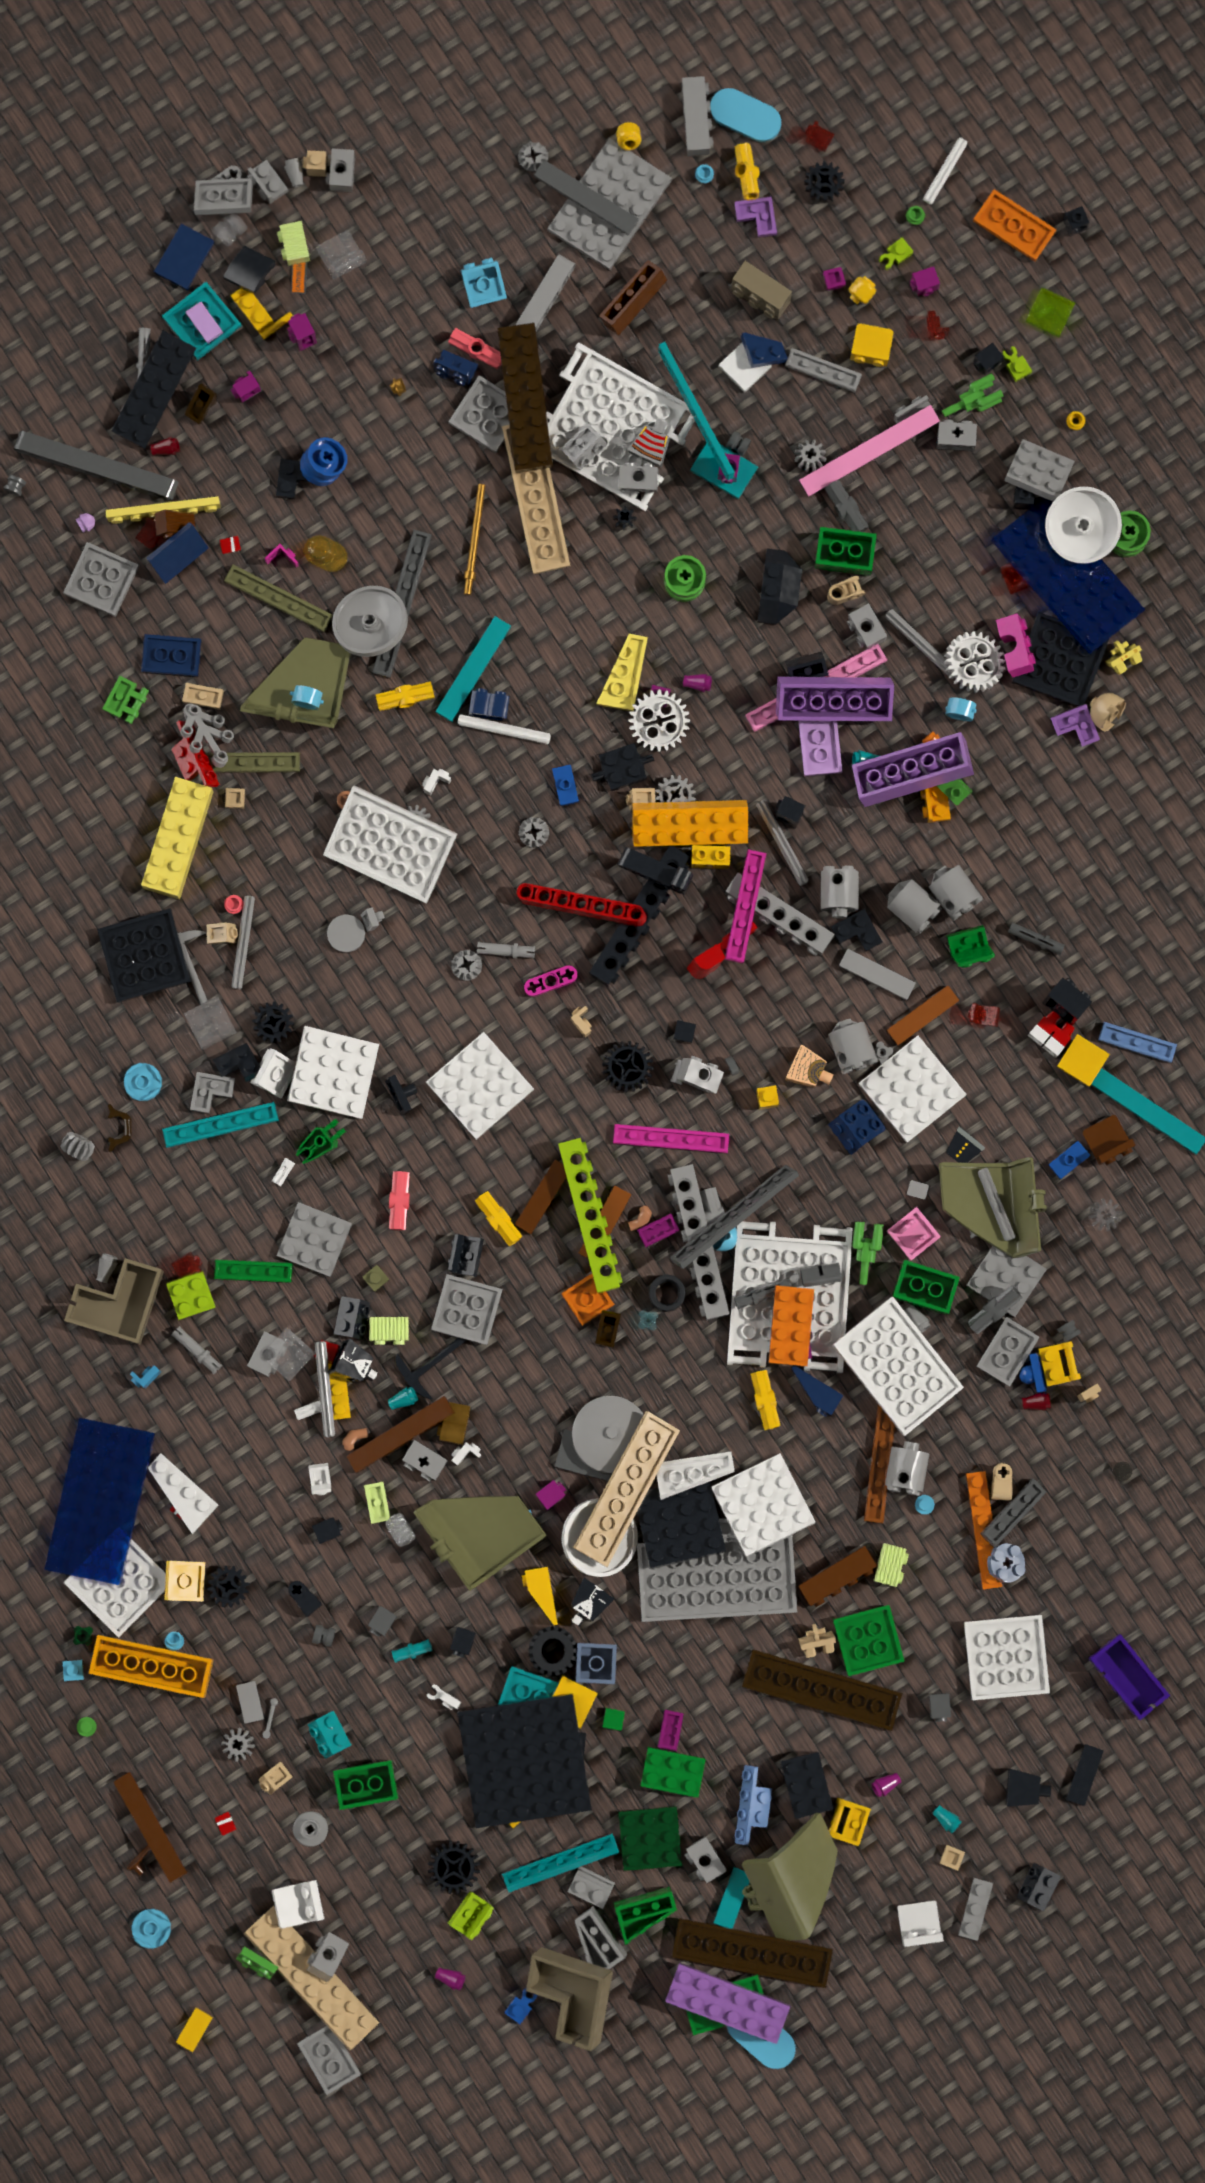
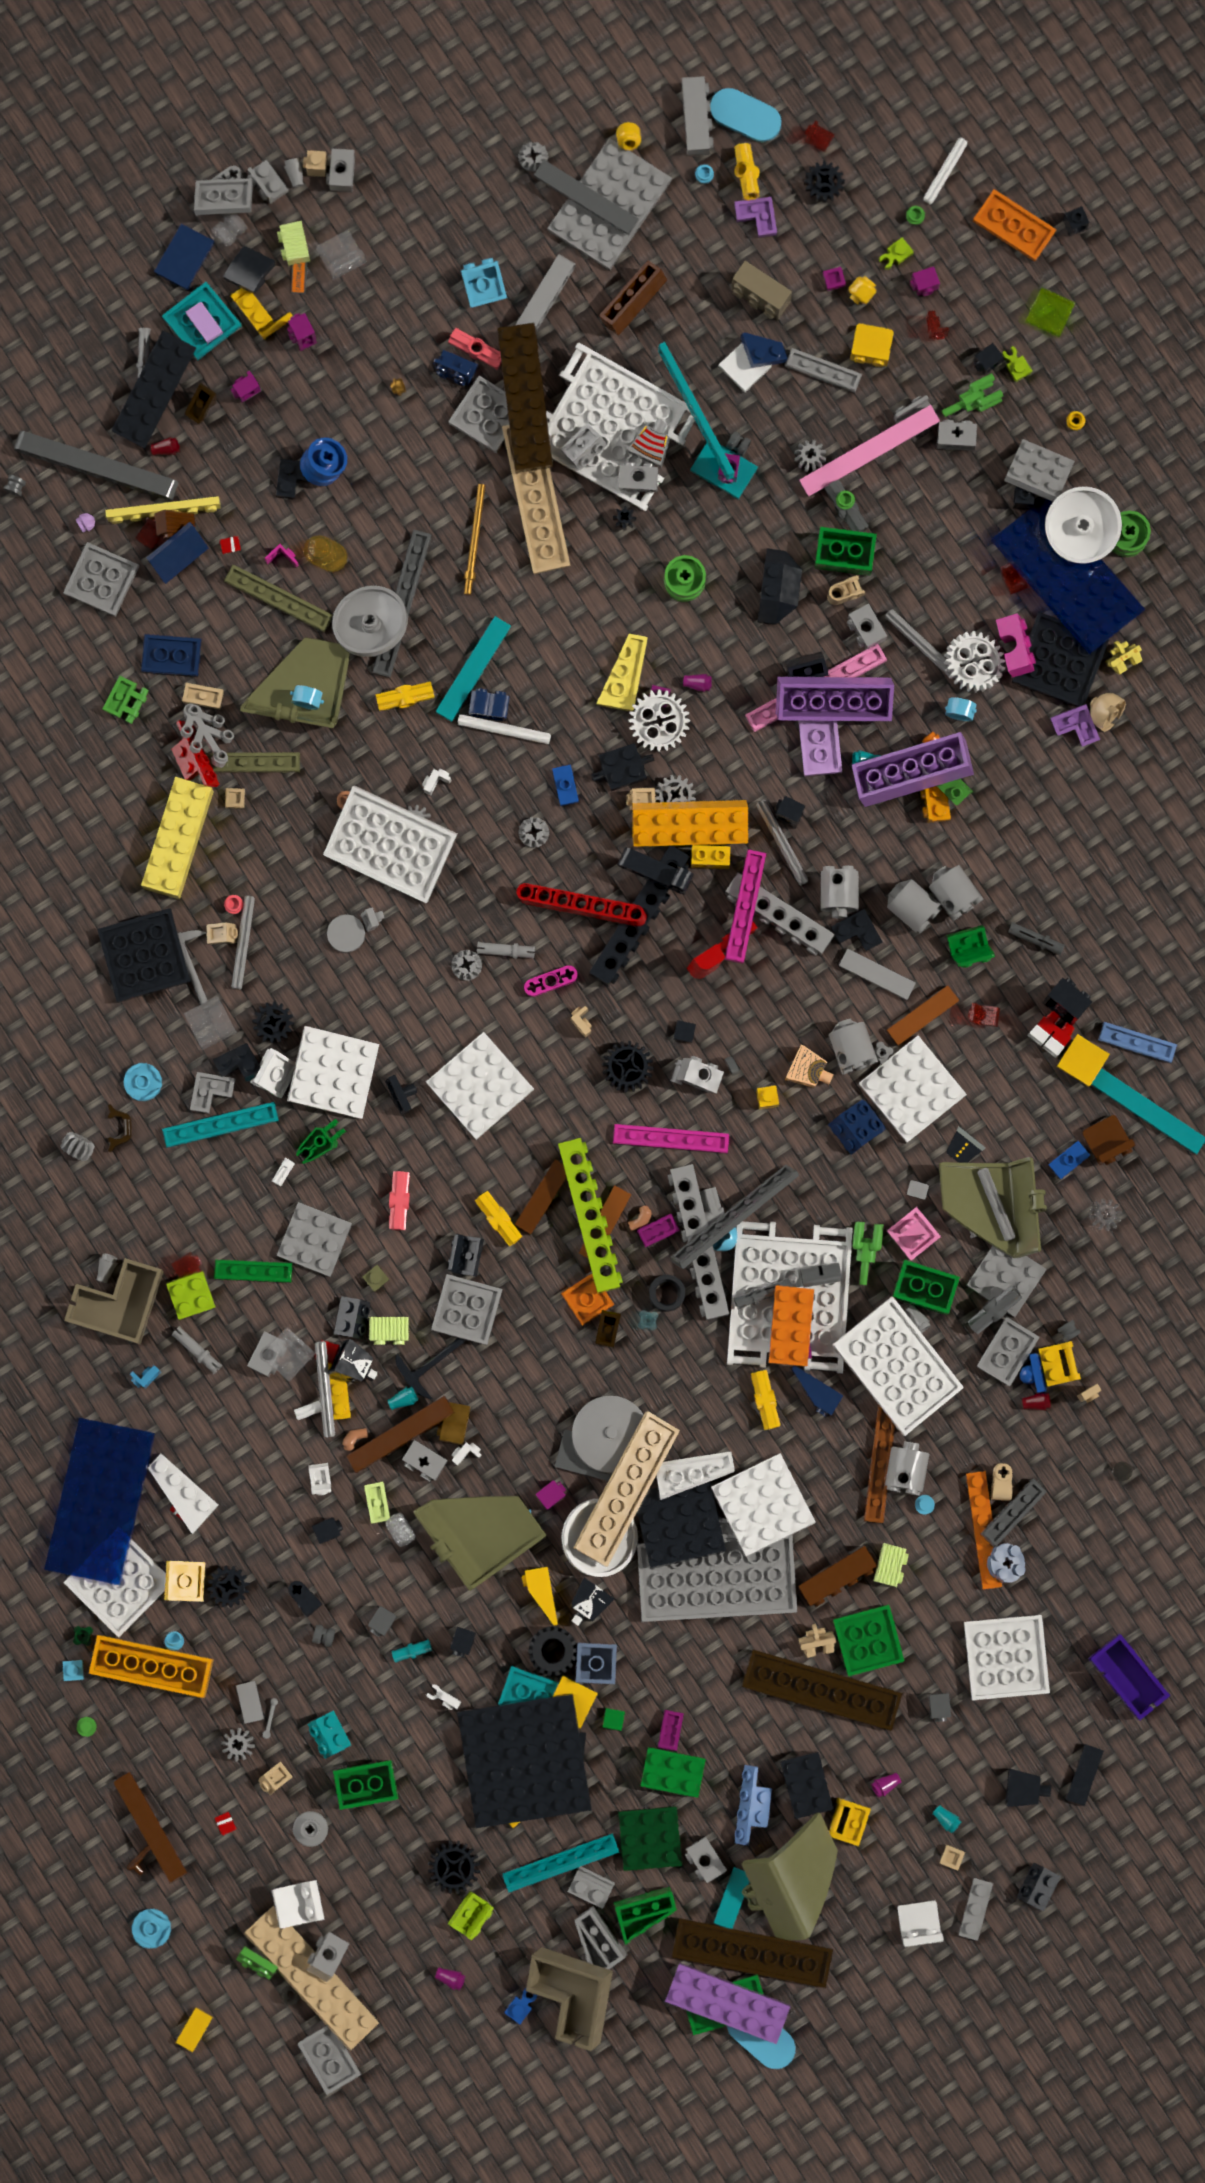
(845, 500): none -> bright green plate

